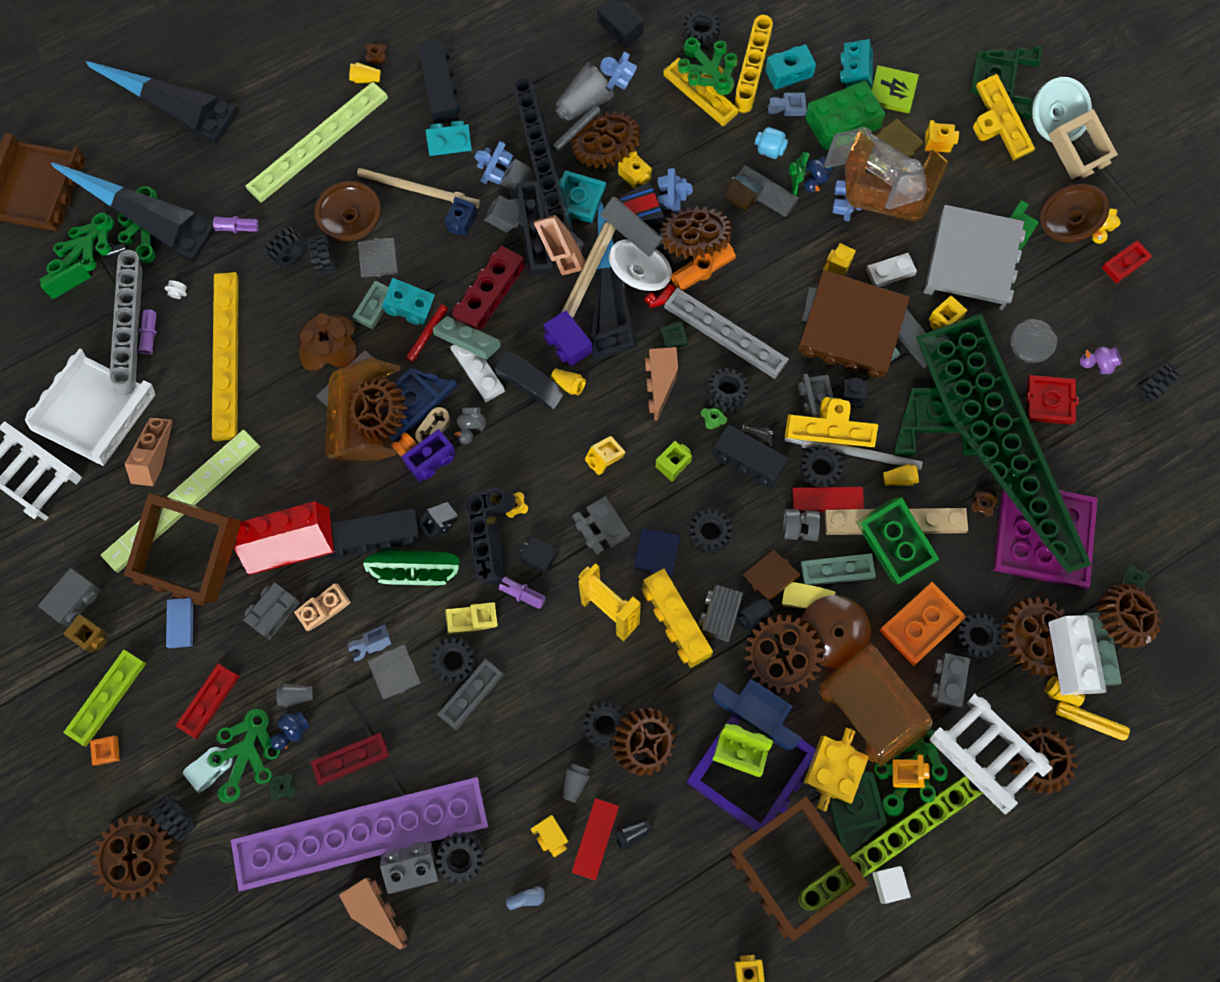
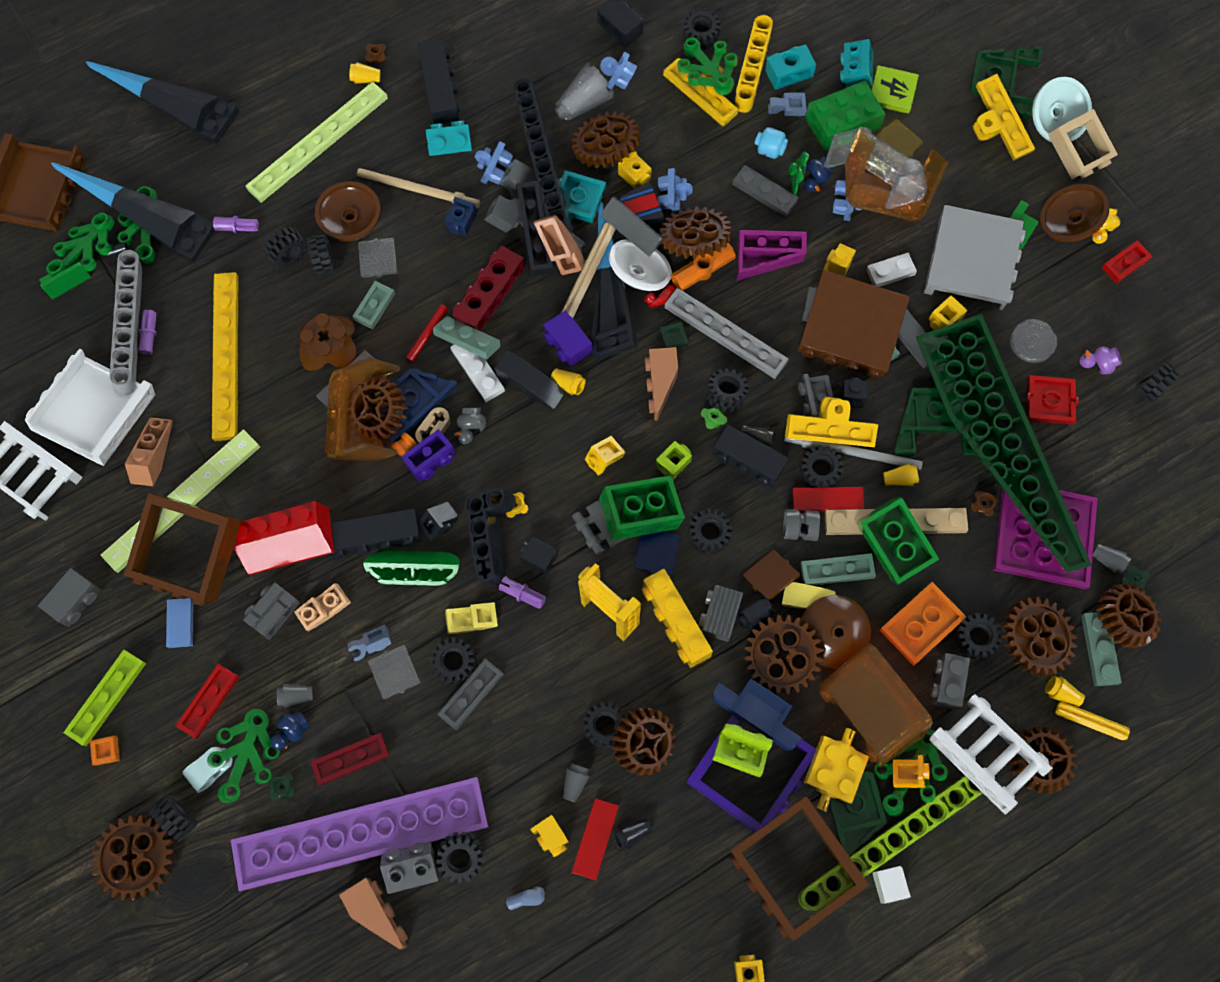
(81, 630): pearl gold brick -> none
(176, 289): white plate -> none
(407, 302): teal brick -> none
(577, 127): dark grey bar -> none
(641, 507): none -> green brick
(743, 191): dark brown brick -> none
(768, 251): none -> magenta wedge
(940, 137): yellow brick -> none
(1077, 655): white slope -> none
(1112, 558): none -> dark grey cone

